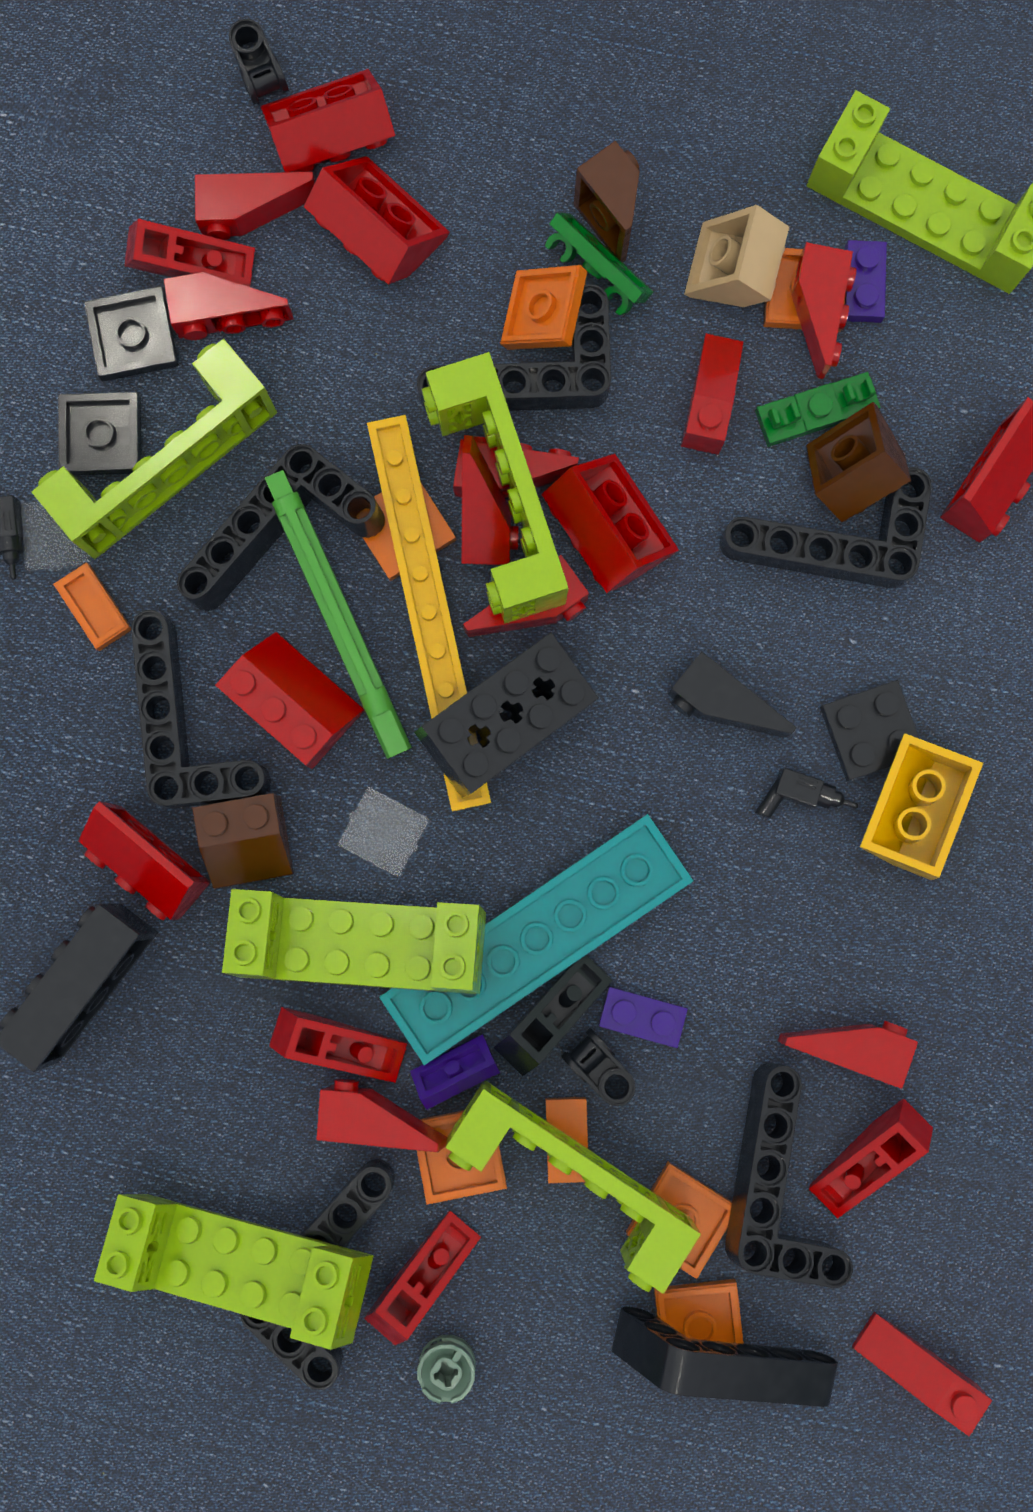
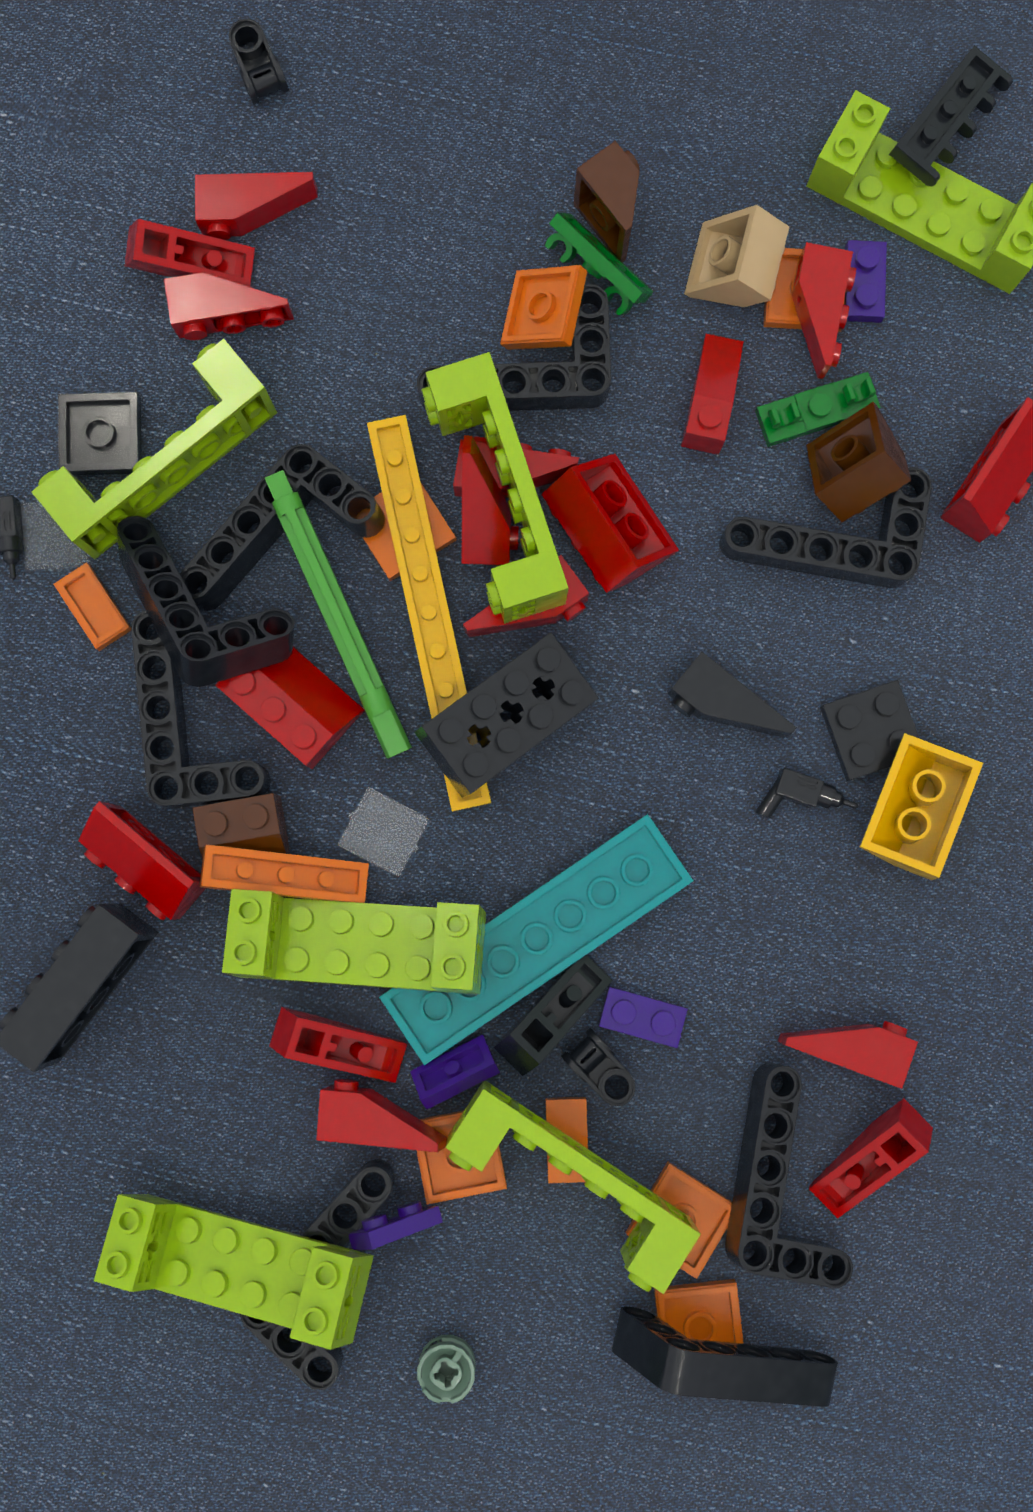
(131, 334): plate -> none
(197, 651): none -> black beam
(284, 874): none -> orange plate
(328, 121): red slope -> none
(374, 218): red slope -> none
(381, 1231): none -> dark purple plate
(422, 1279): red slope -> none
(923, 1373): red slope -> none
(949, 114): none -> black hinge

